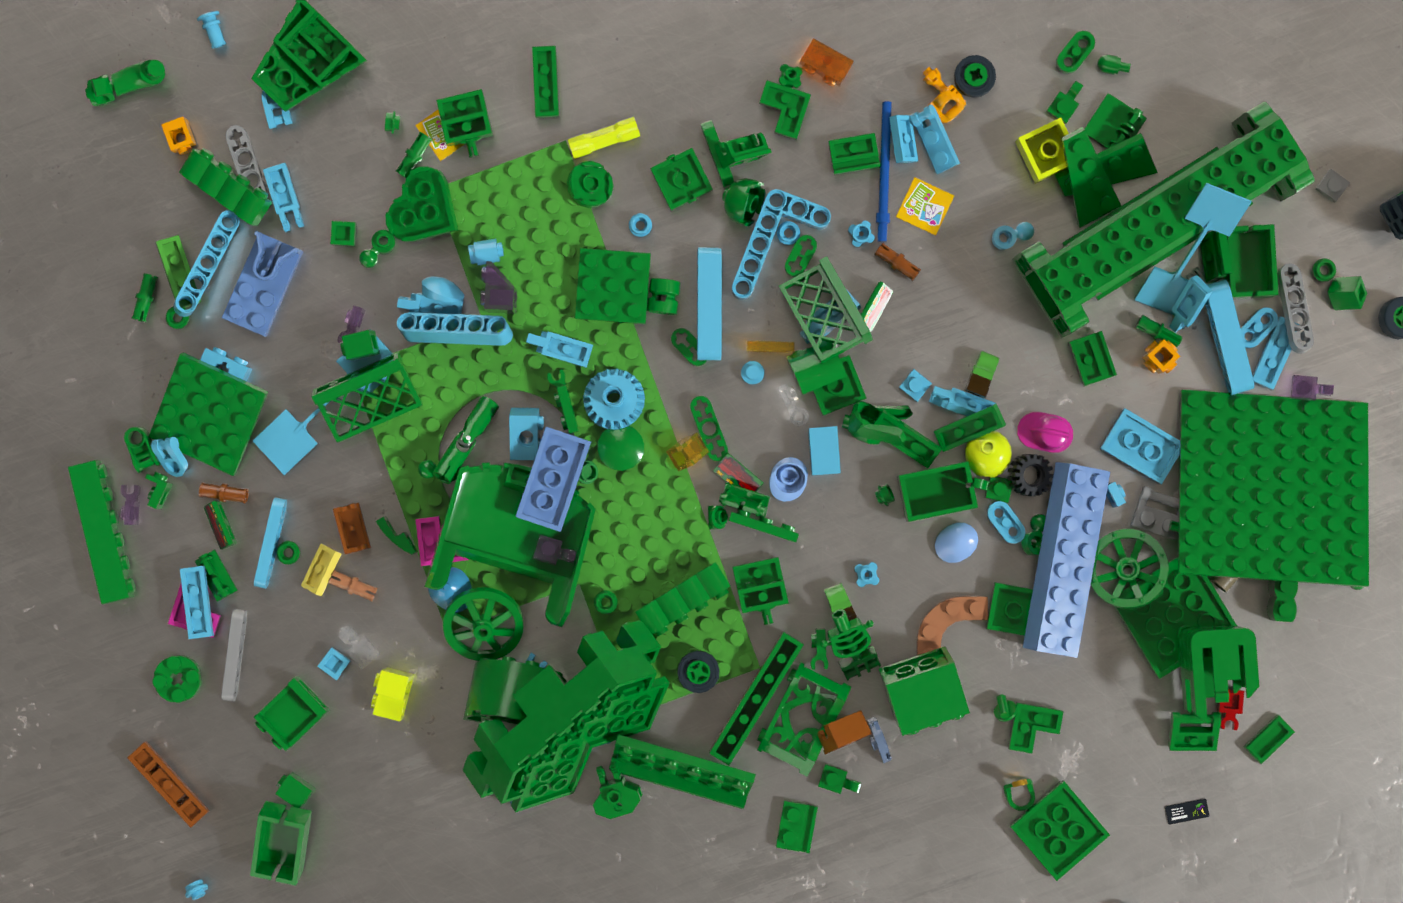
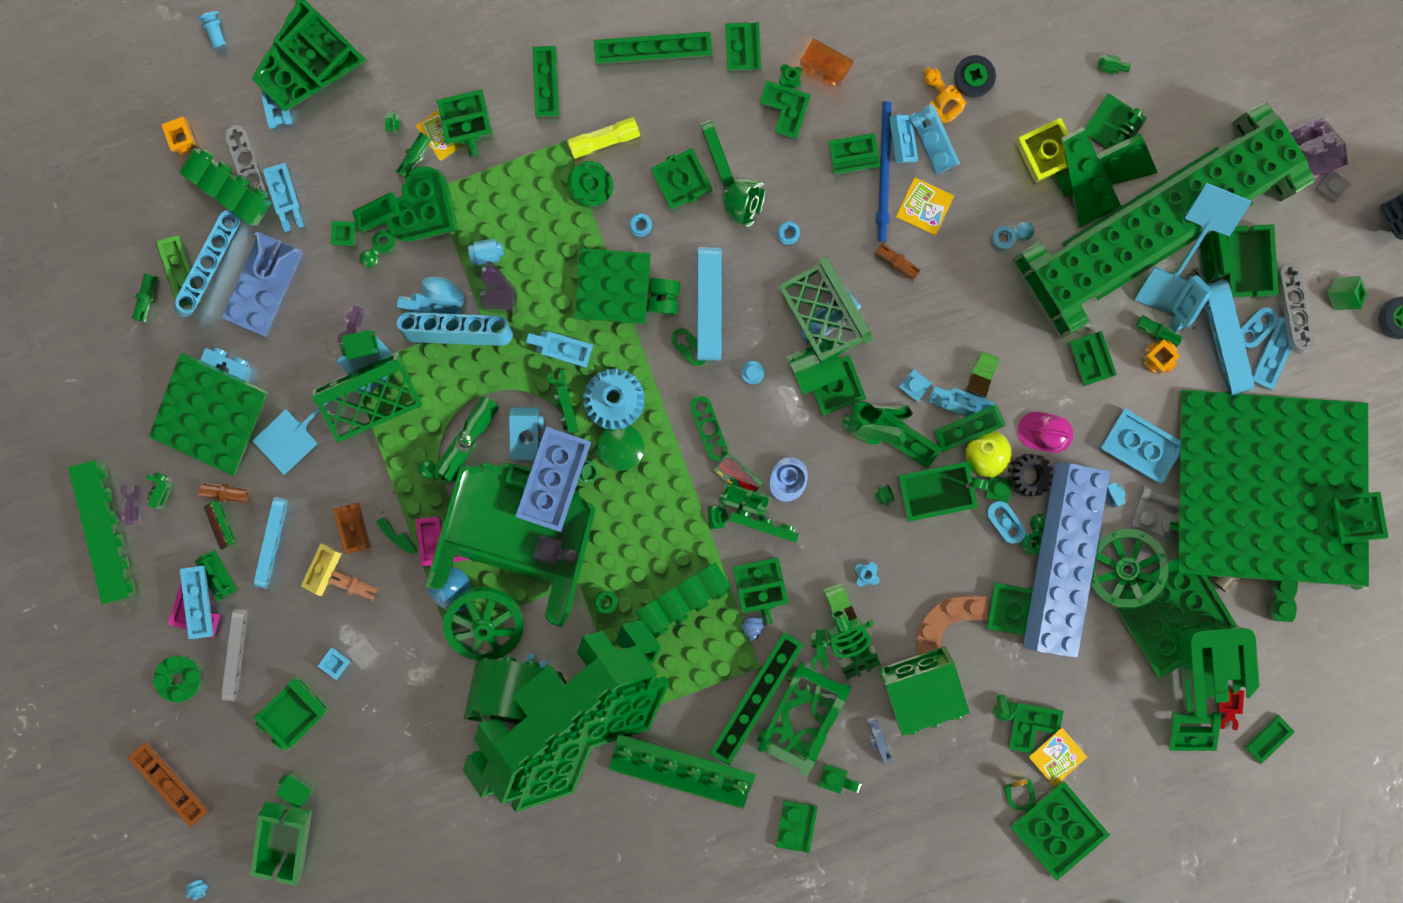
(126, 80): green piece -> none
(140, 451): green piece -> none
(171, 321): green plate -> none
(172, 459): medium azure plate -> none
(281, 552): green plate -> none
(376, 212): none -> green tile
(393, 693): neon yellow brick -> none
(616, 791): green hinge -> none
(652, 48): none -> green plate
(687, 451): clear yellow brick -> none
(697, 679): black wheel -> none
(742, 150): green hinge -> none
(743, 46): none -> green plate
(752, 628): none -> medium blue plate
(768, 234): medium azure beam -> none
(770, 346): clear yellow tile -> none
(795, 253): green beam -> none
(824, 450): medium azure panel -> none
(844, 732): dark orange hinge -> none
(856, 229): medium azure plate -> none
(876, 304): slope -> none
(956, 542): light blue hat -> none
(1058, 757): none -> sticker
(1064, 105): green plate -> none
(1075, 52): green plate -> none
(1187, 811): black sticker -> none
(1306, 388): clear purple plate -> none
(1321, 146): none -> clear purple slope
(1331, 270): green plate -> none
(1359, 517): none -> green plate

